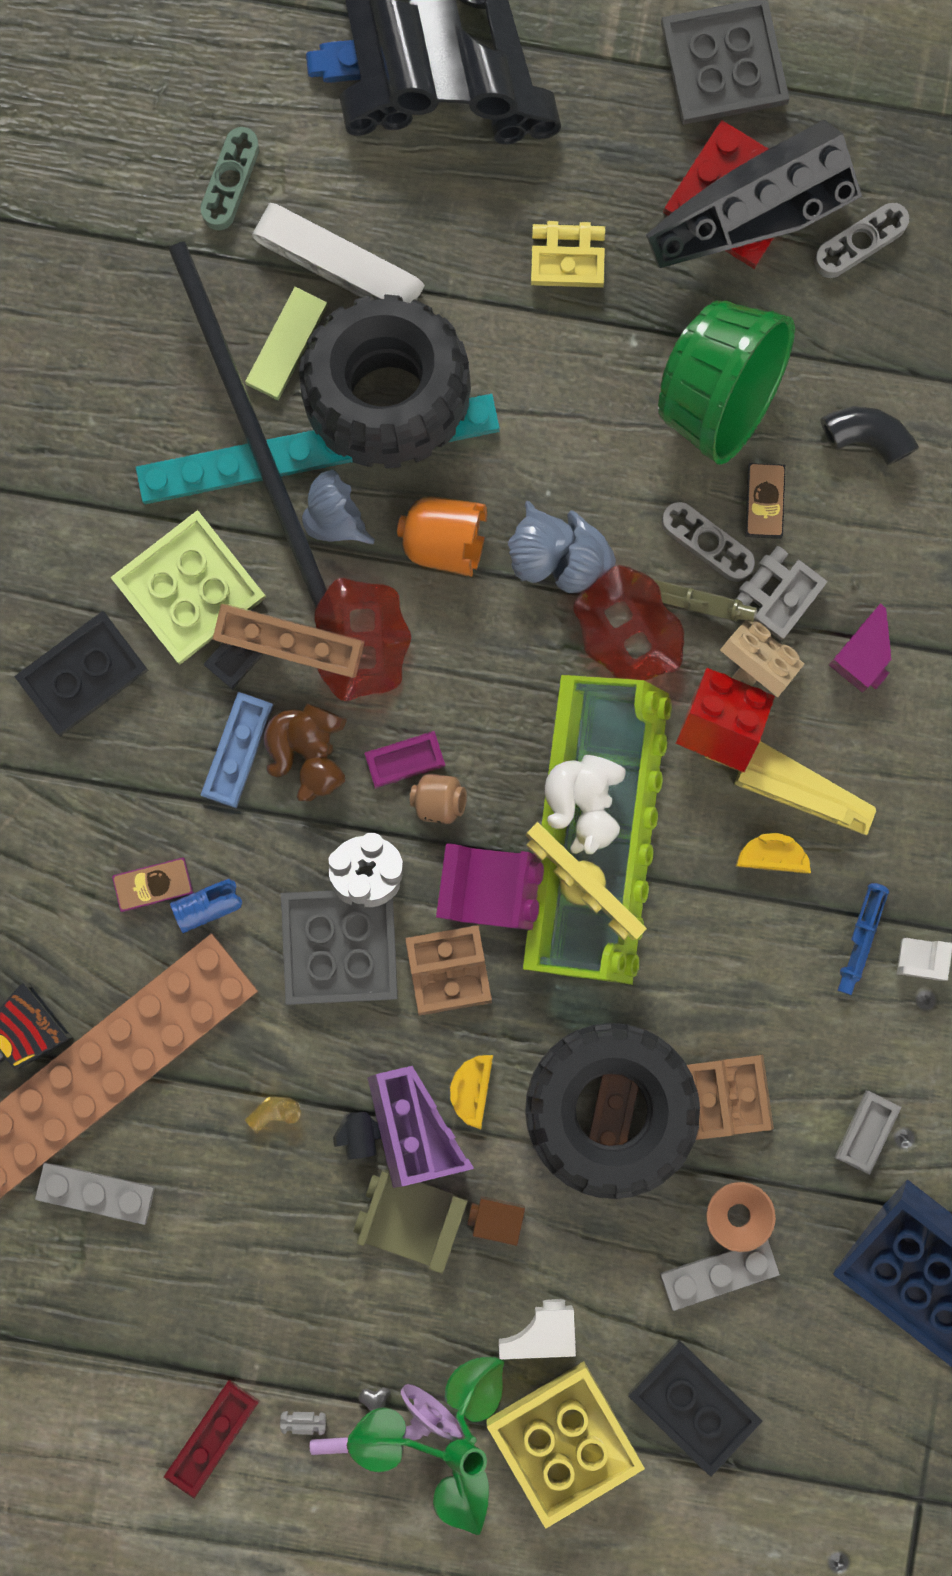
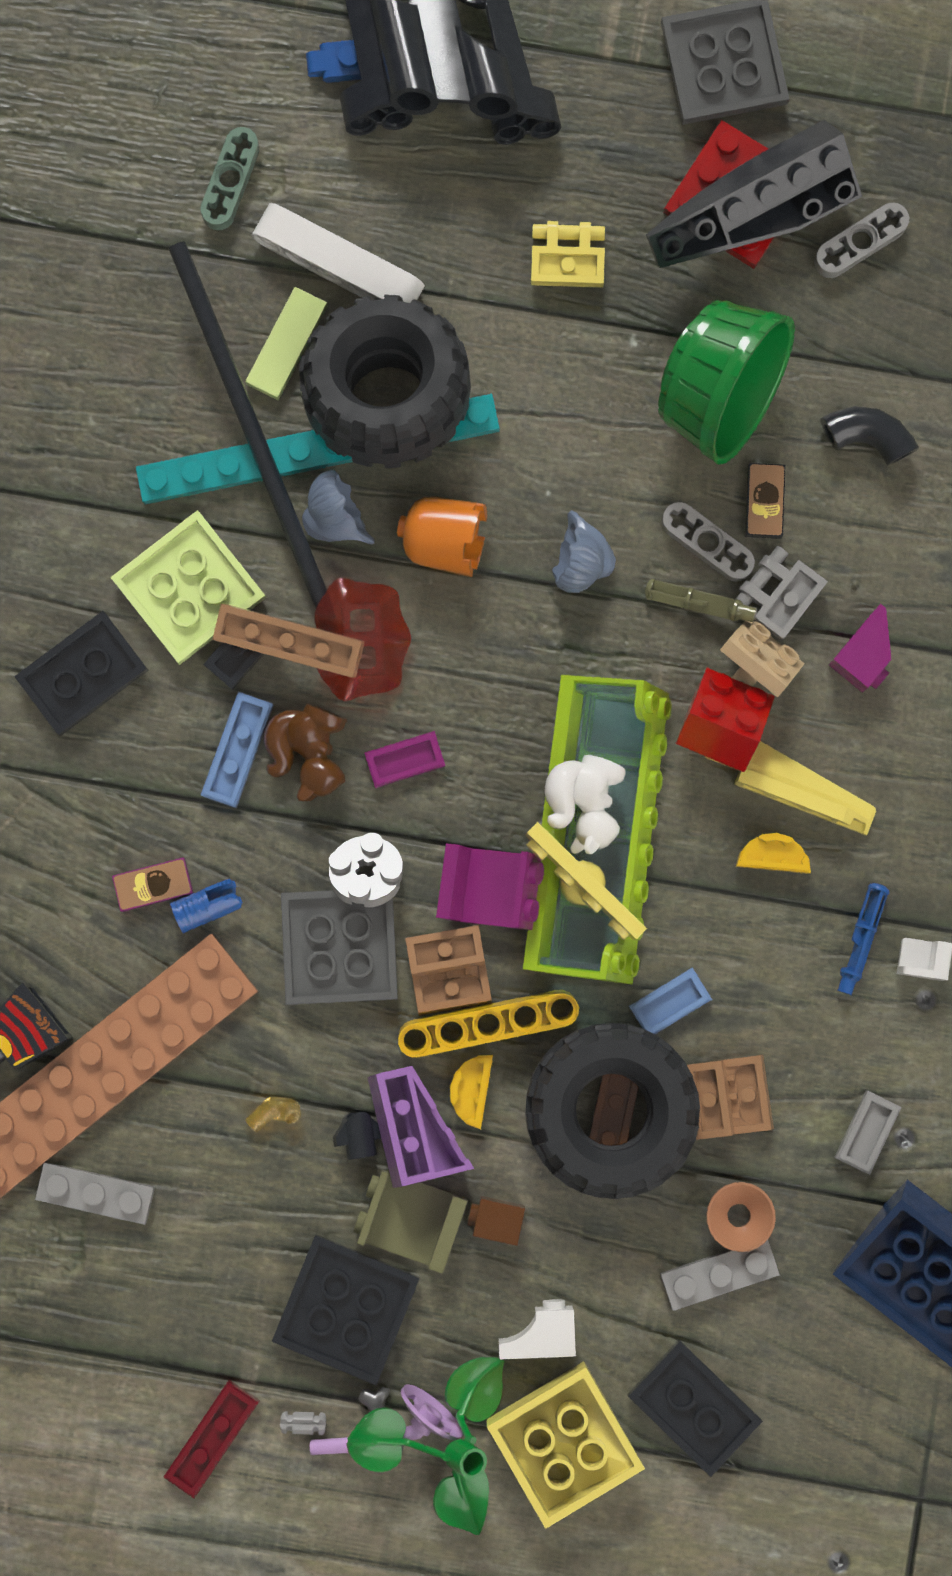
(345, 1309): none -> black plate
(438, 798): medium nougat head -> none
(506, 1029): none -> yellow beam
(539, 544): sand blue hair -> none
(650, 617): clear red piece -> none
(670, 1002): none -> medium blue tile

